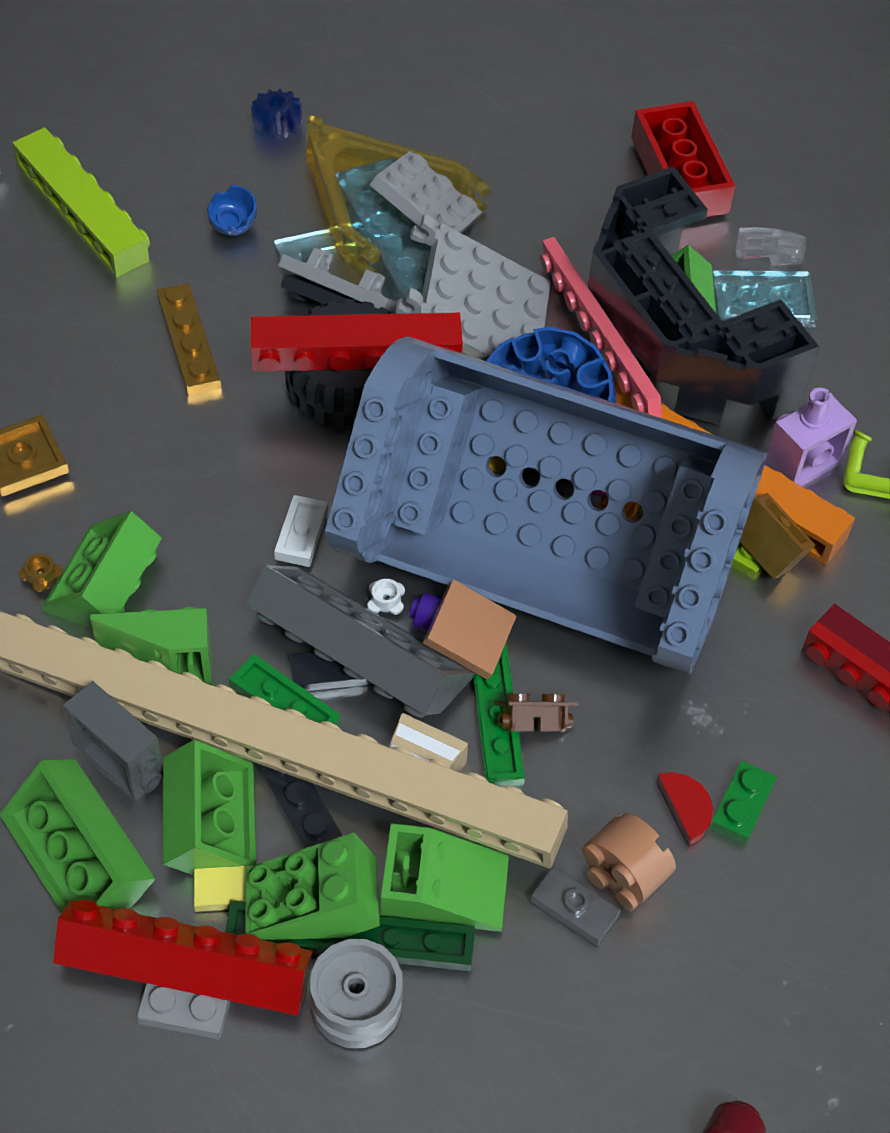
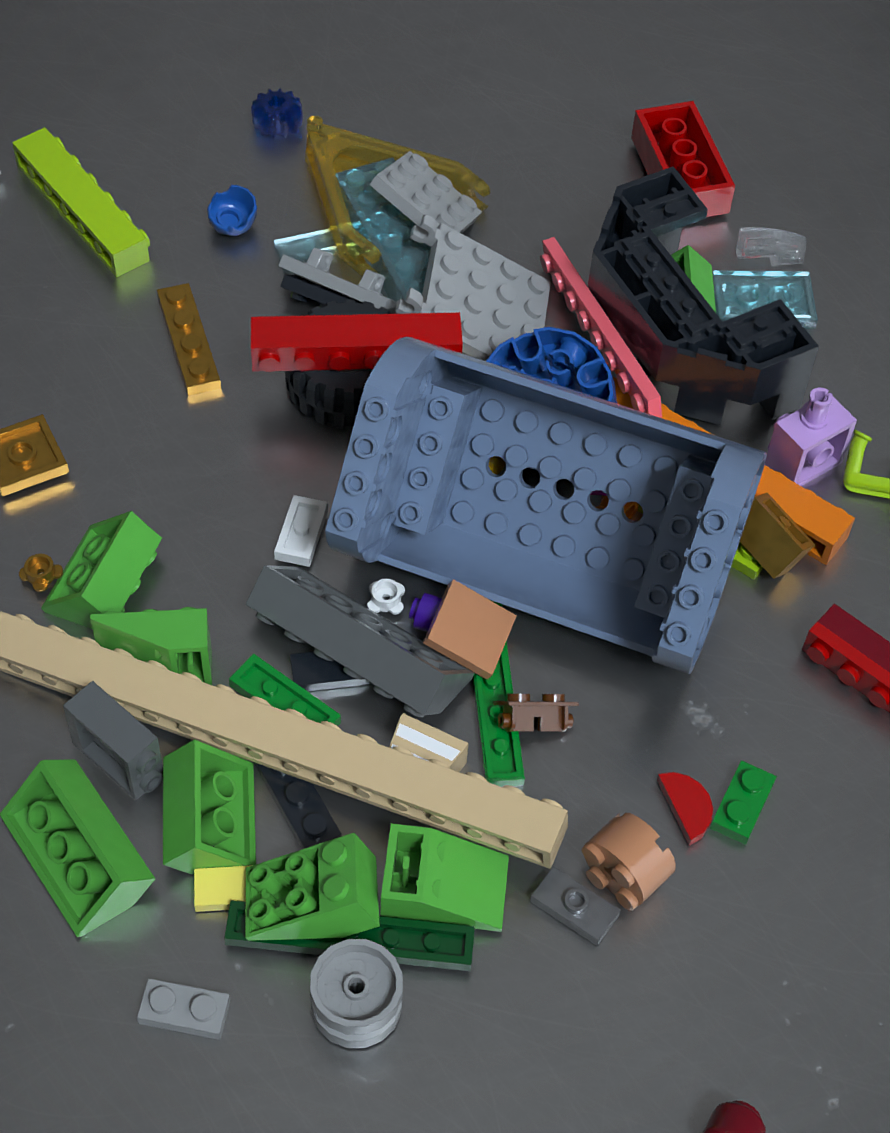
(183, 956): red brick -> none

